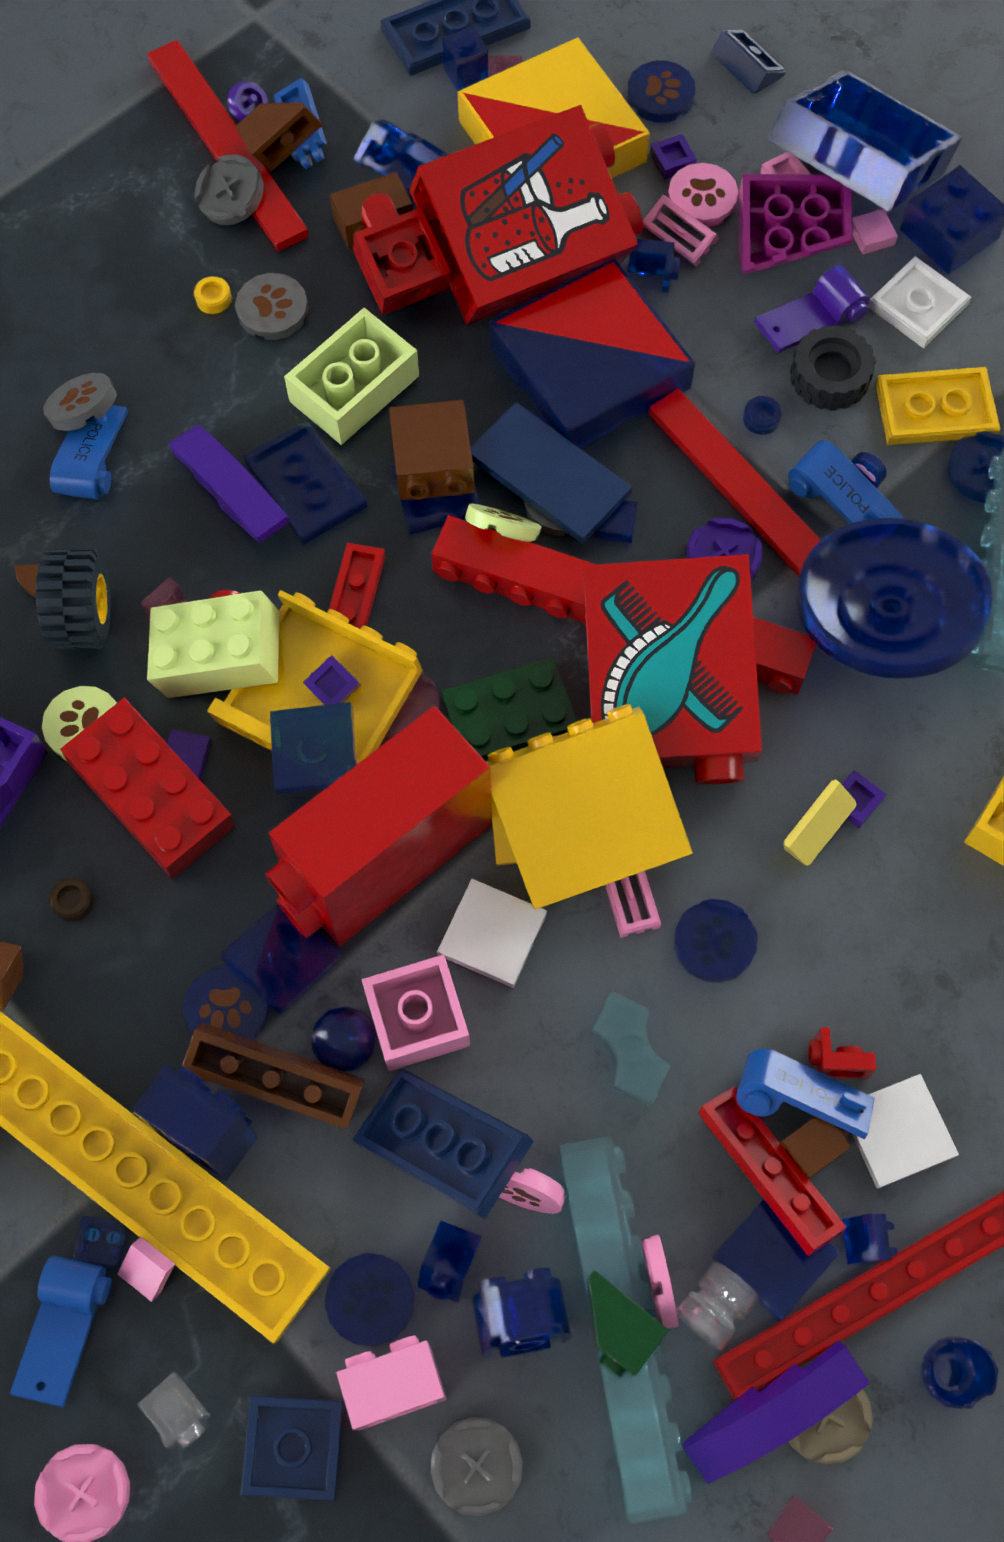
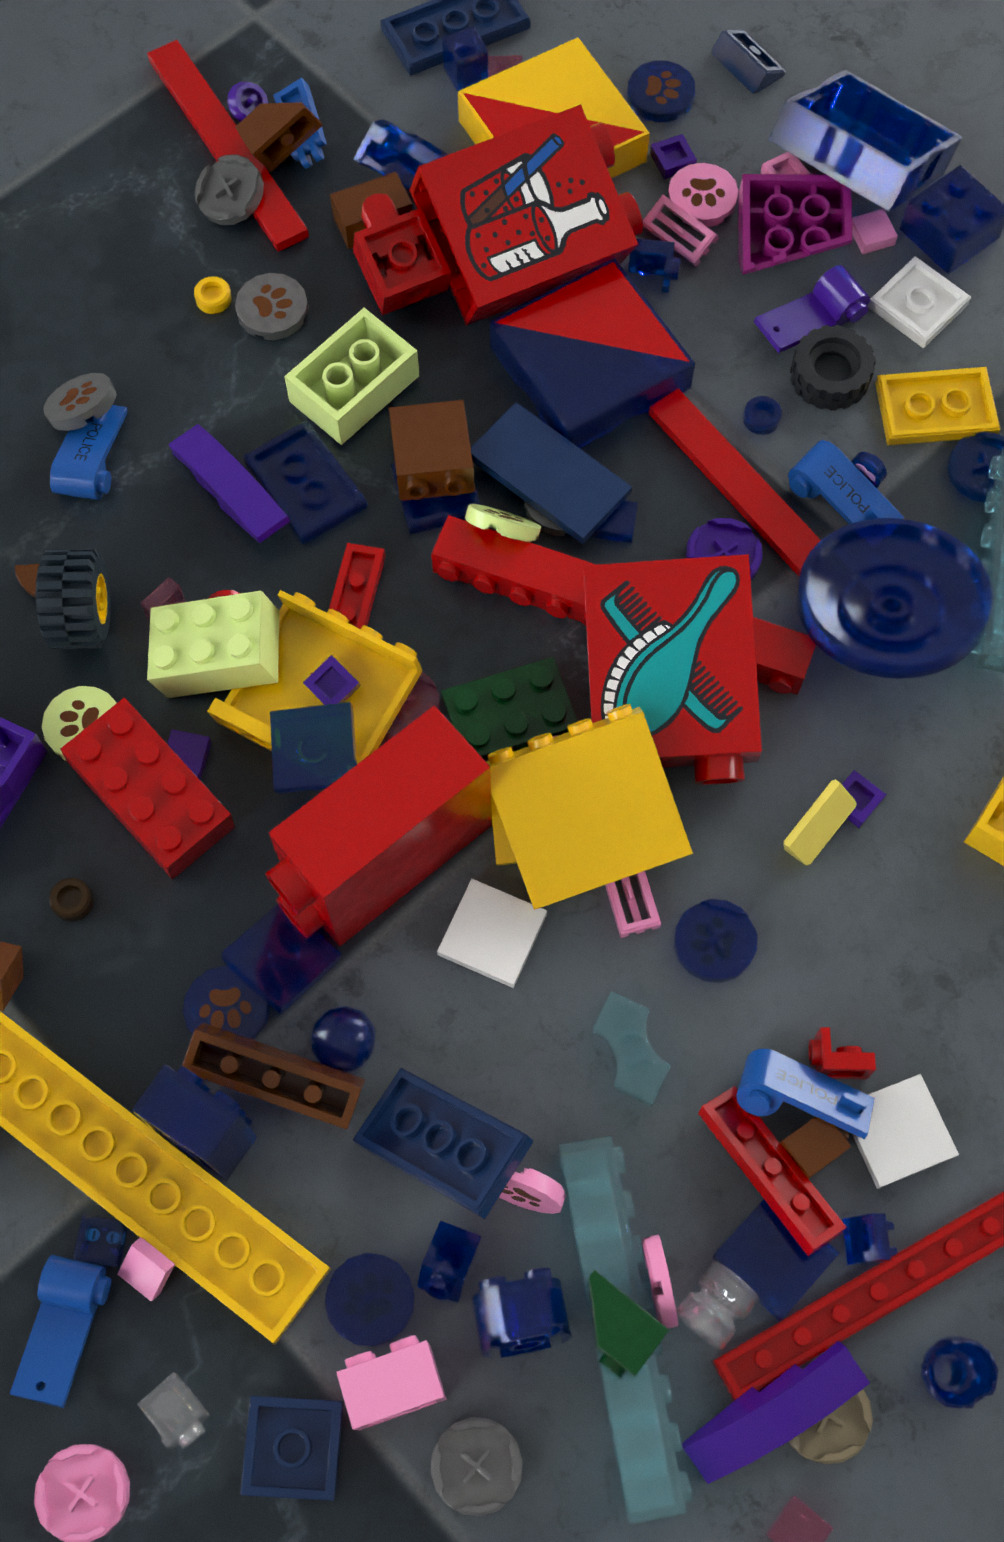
(416, 1012): bright pink brick -> none

